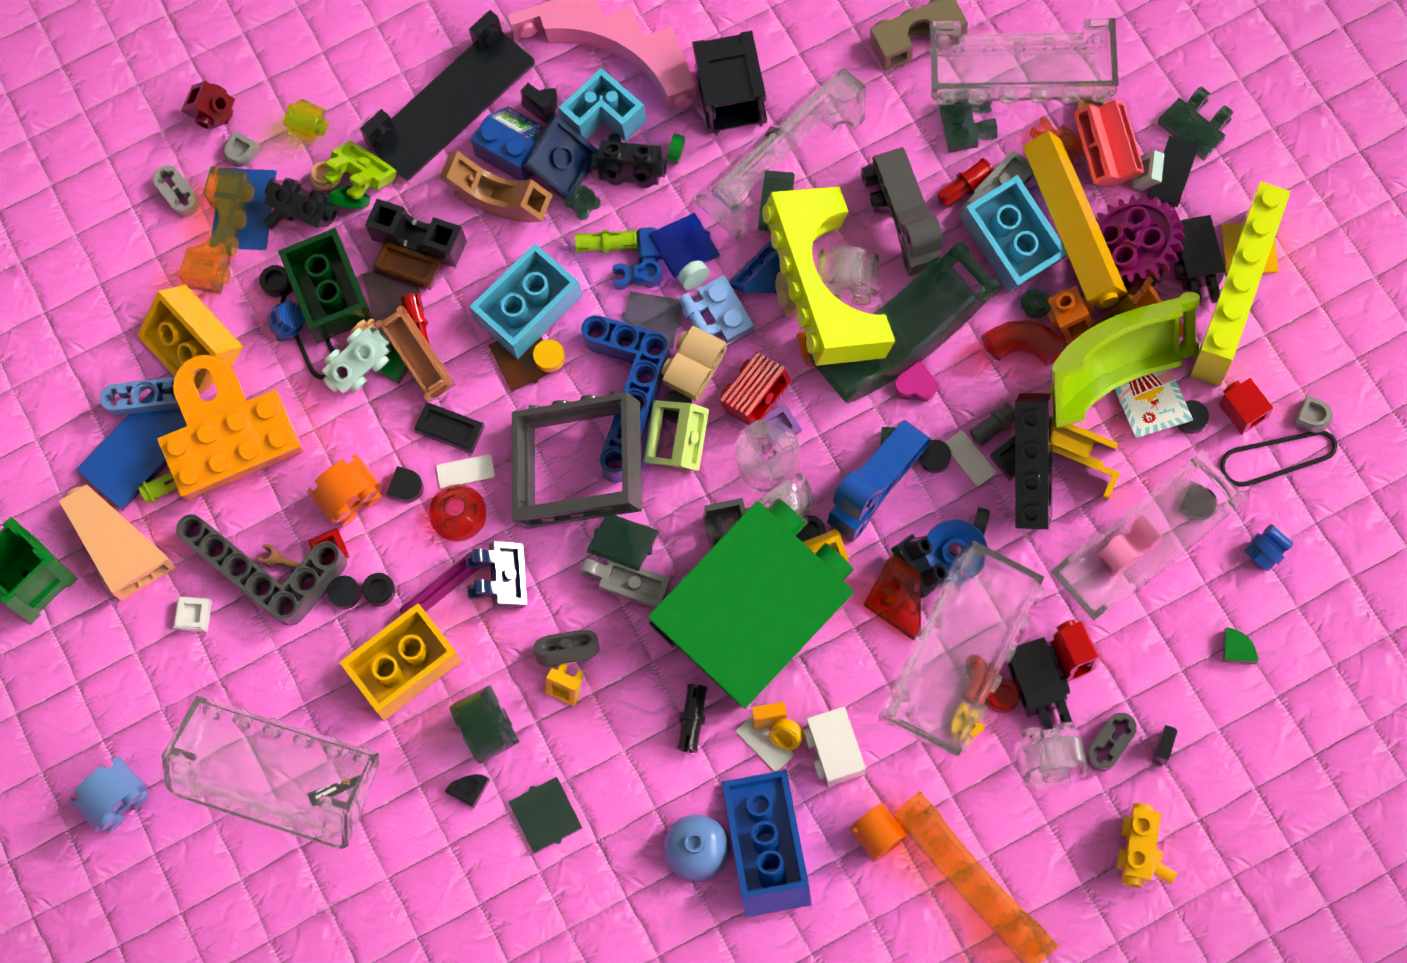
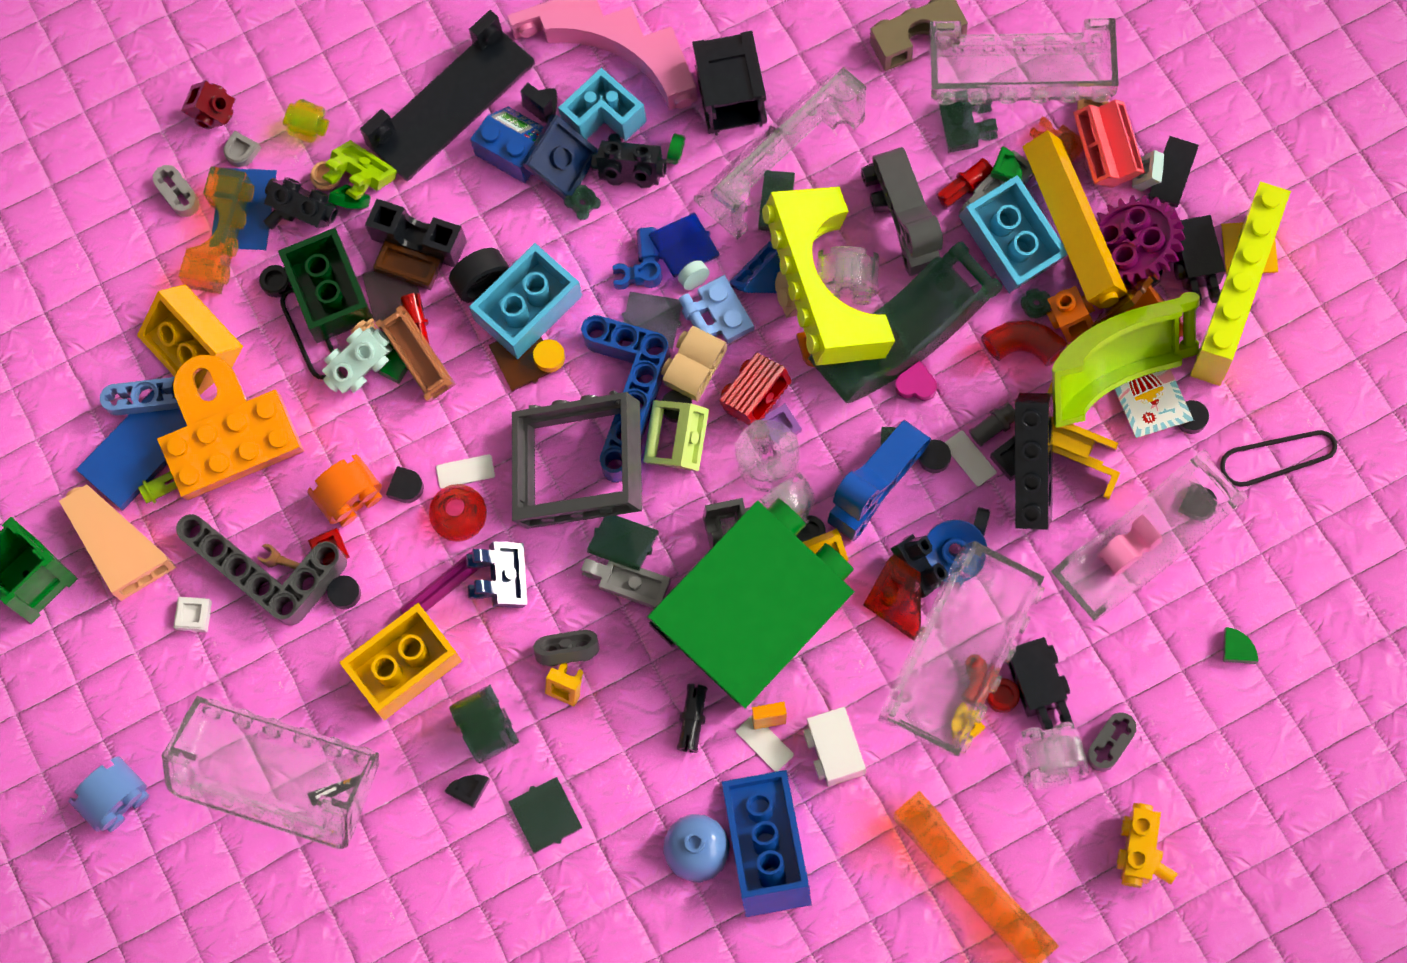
(286, 320): blue piece -> none
(378, 589): black tile -> none
(449, 427): black tile -> none
(477, 273): none -> black tyre
(493, 194): medium nougat arch -> none
(606, 241): lime pin -> none
(786, 734): yellow tile -> none
(878, 832): orange piece -> none
(1006, 166): none -> green tile
(1075, 649): red brick -> none
(1164, 745): black tile -> none
(1187, 124): clear green plate -> none
(1245, 405): red brick -> none
(1268, 547): blue piece -> none
(1314, 415): light grey tile -> none

